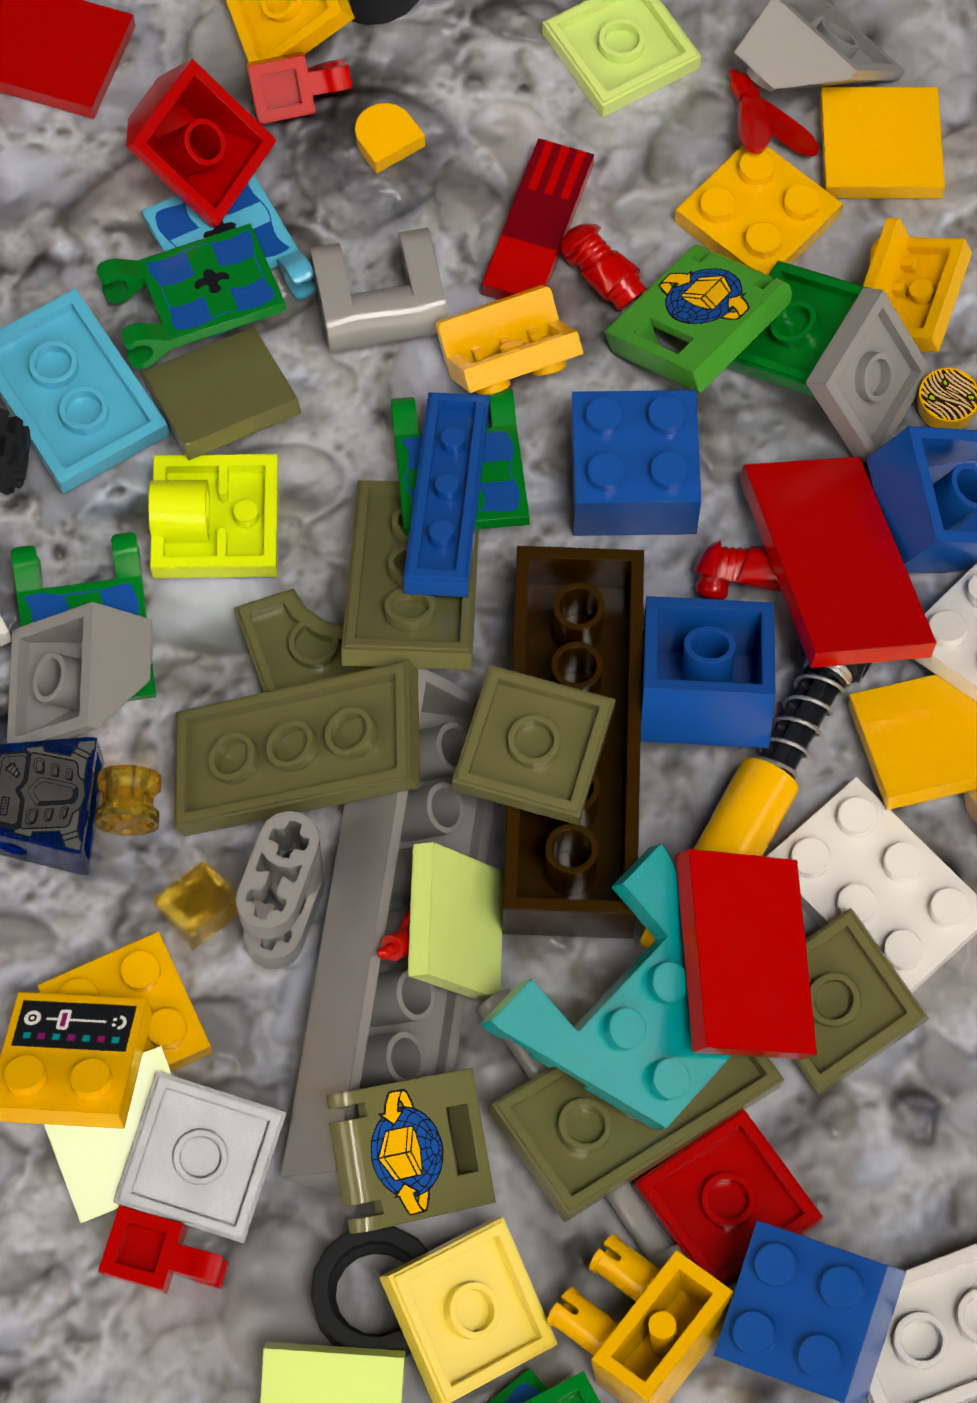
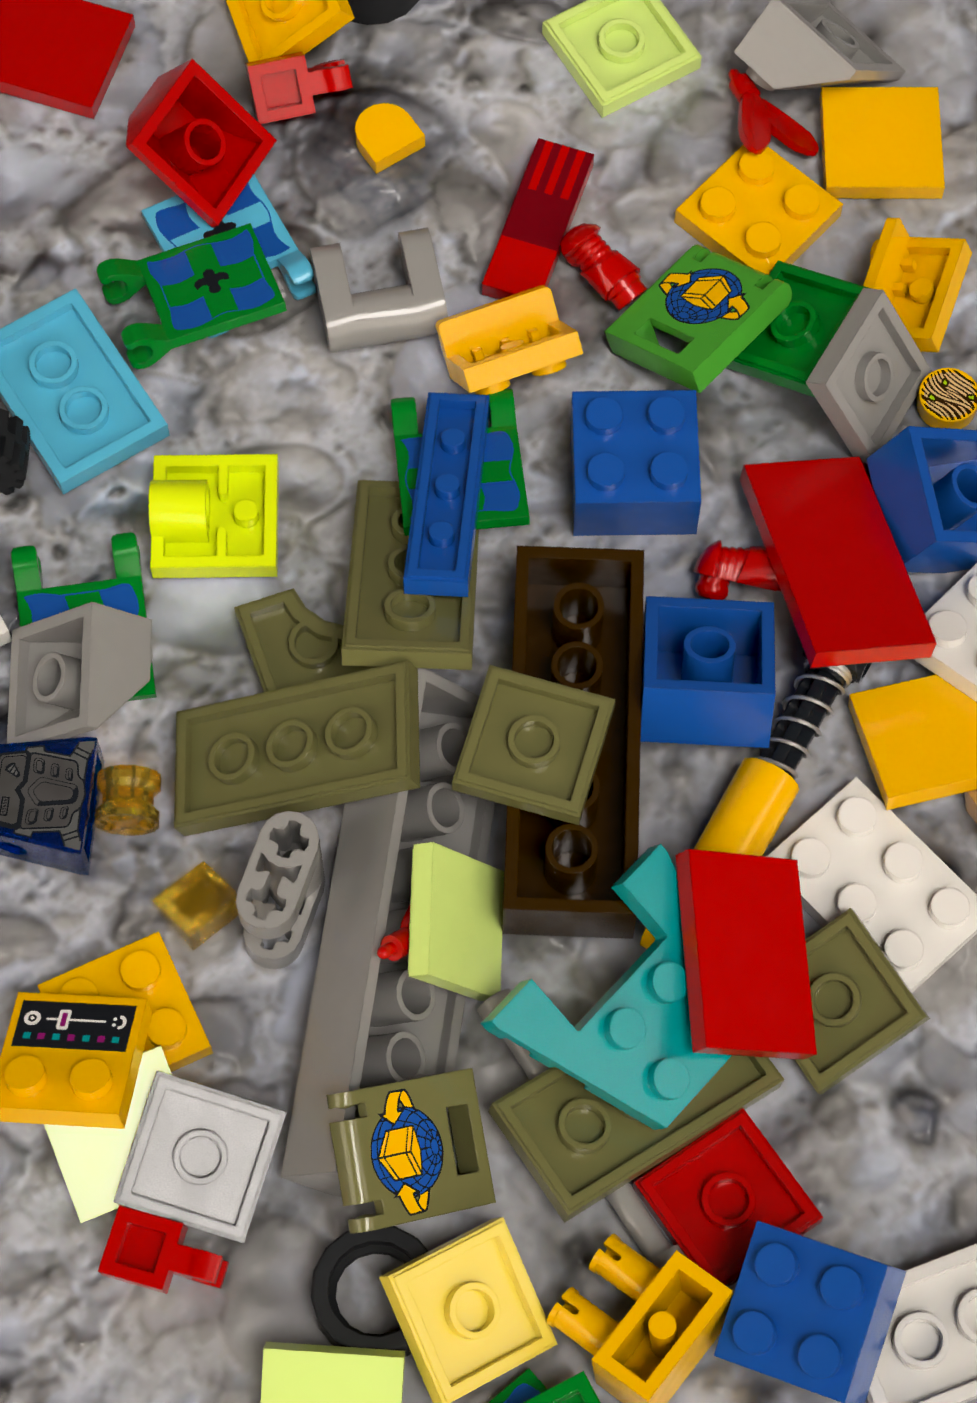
(221, 392): olive tile -> none

